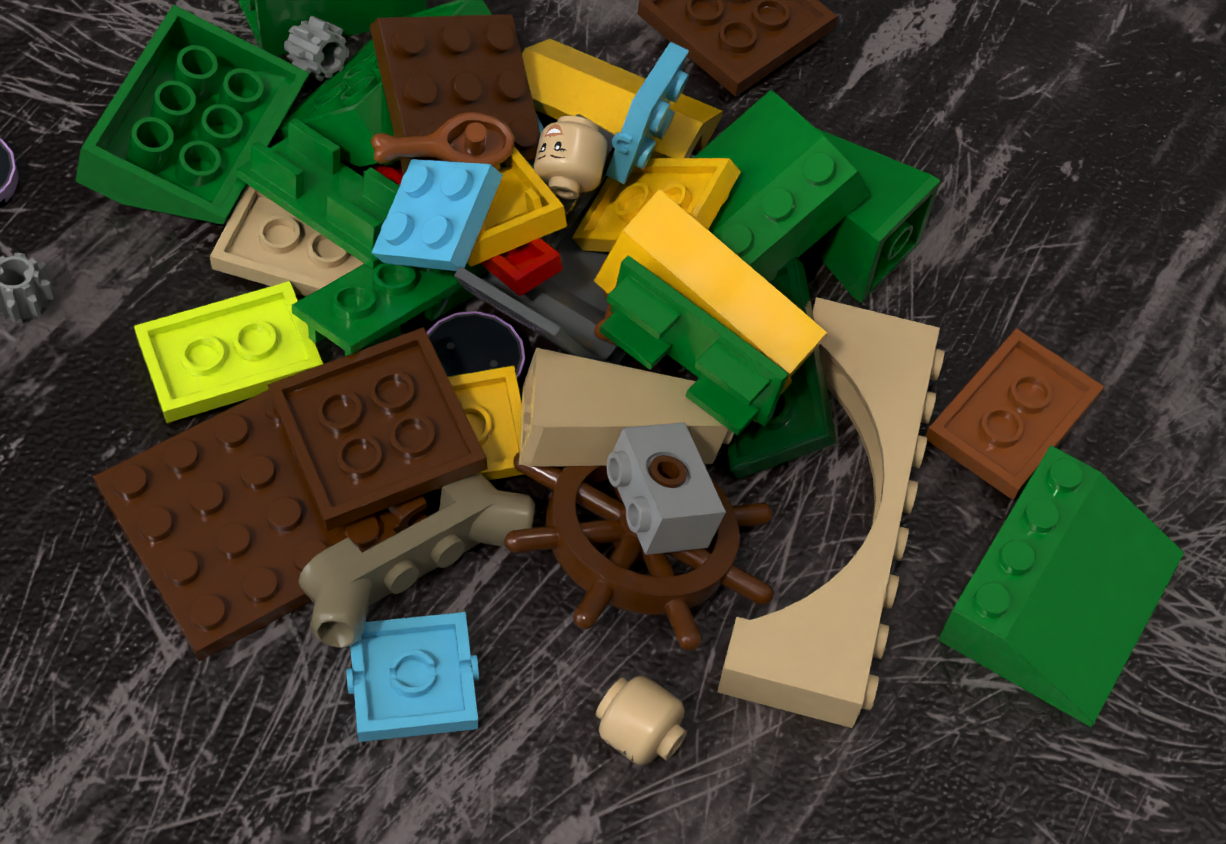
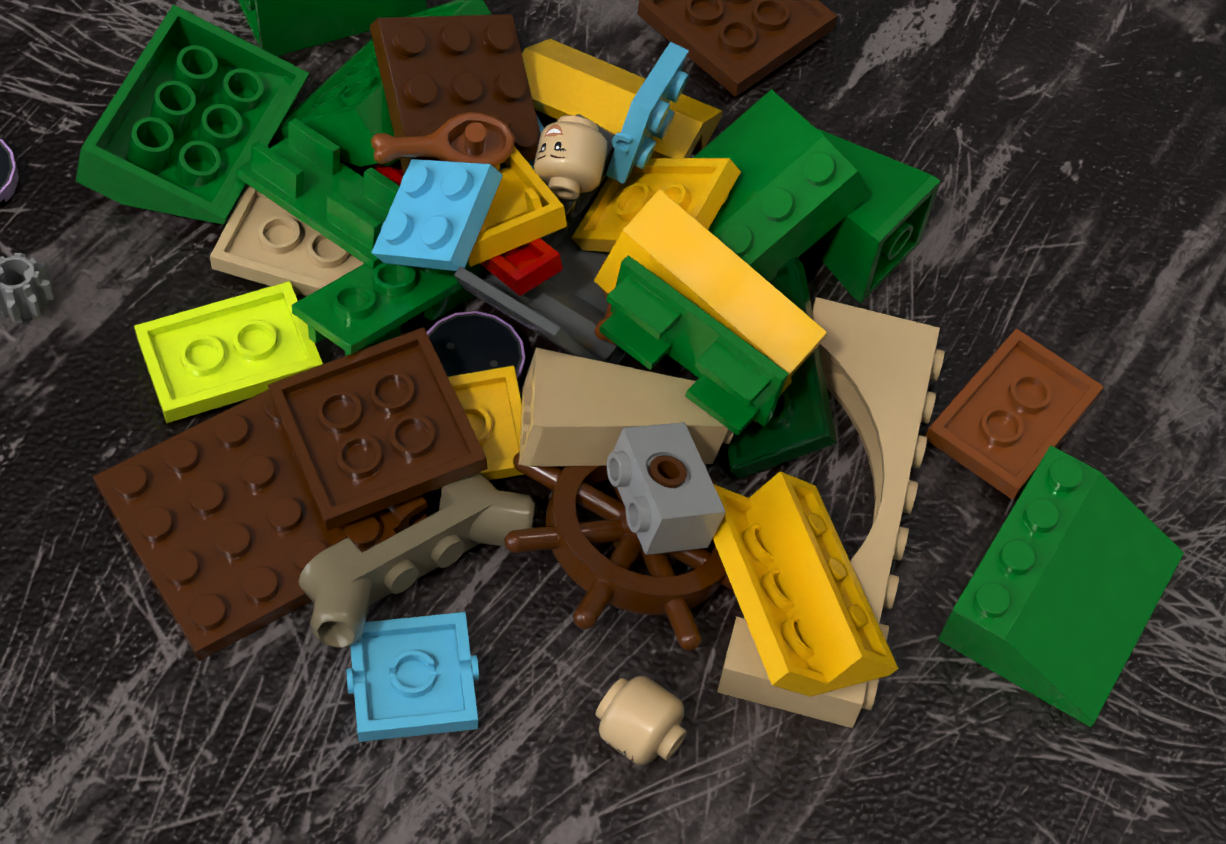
(317, 48): light grey gear -> none
(799, 589): none -> yellow slope

